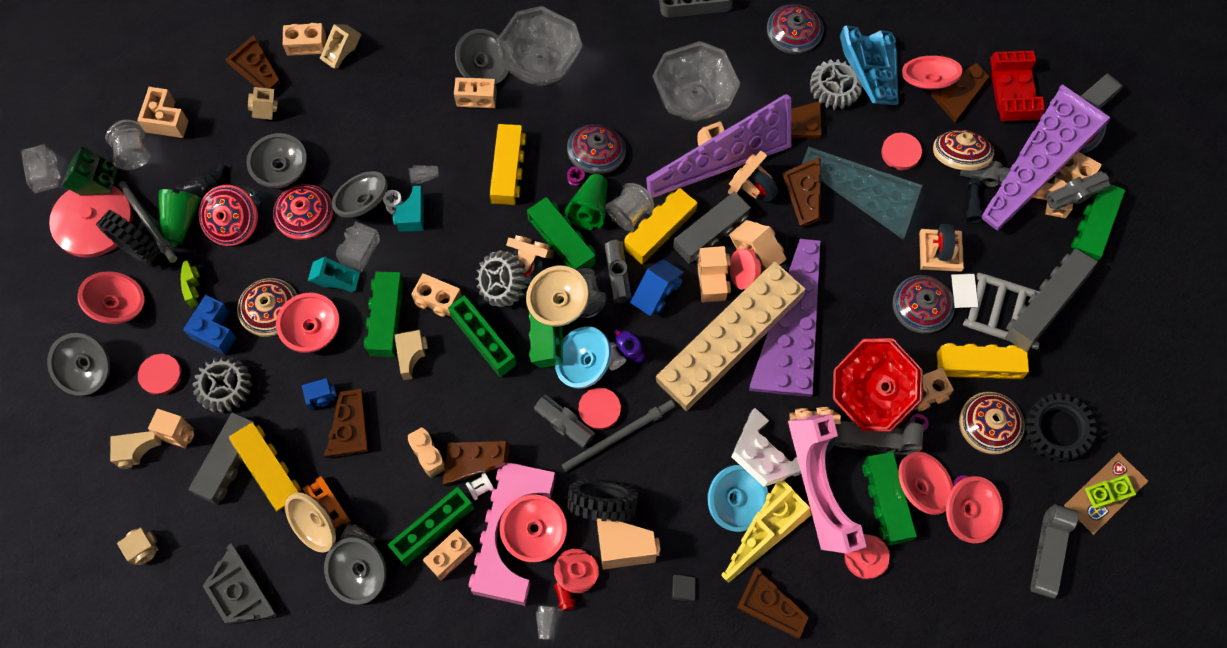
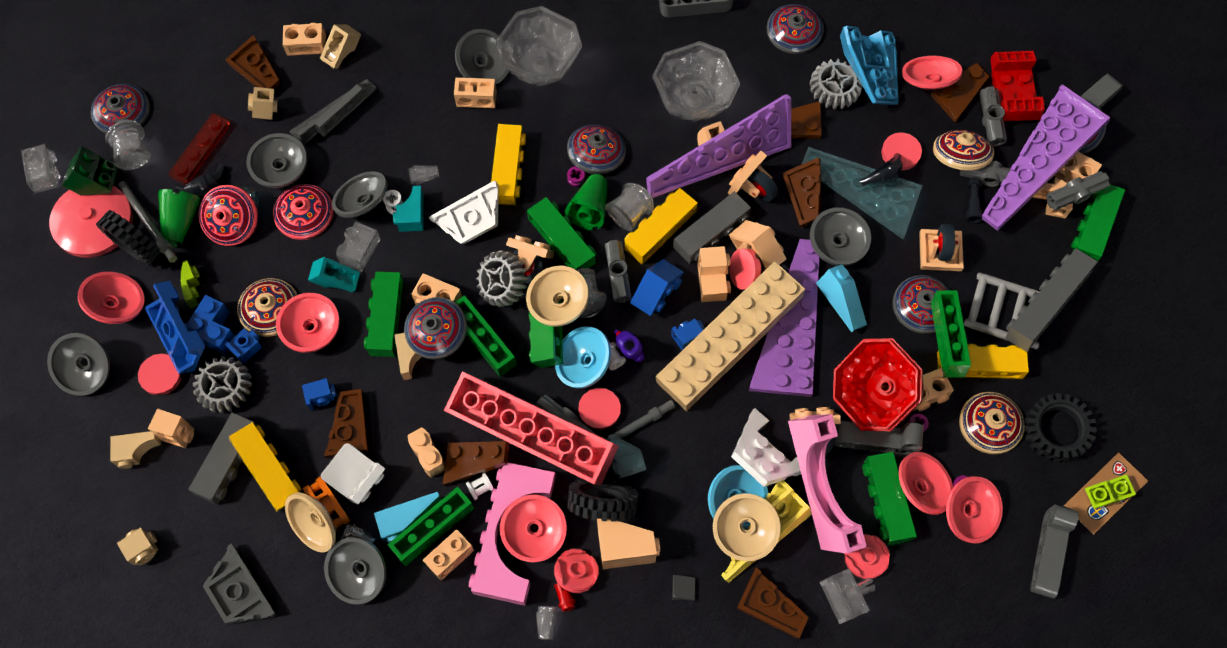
(130, 105): none -> dish
(159, 116): light nougat brick -> none
(182, 346): none -> blue piece
(199, 149): none -> clear red plate
(244, 345): none -> blue brick
(333, 113): none -> dark grey wedge
(352, 474): none -> white bracket
(396, 519): none -> medium azure slope
(446, 333): none -> dish
(471, 214): none -> white wing
(531, 428): none -> coral brick
(627, 458): none -> clear light blue slope
(687, 332): none -> blue brick
(746, 543): none -> tan dish
(843, 295): none -> medium azure slope
(844, 226): none -> dark grey dish
(846, 595): none -> clear brick
(886, 173): none -> black piece
(950, 334): none -> green brick
(964, 290): white sticker -> none
(994, 125): none -> dark grey piece

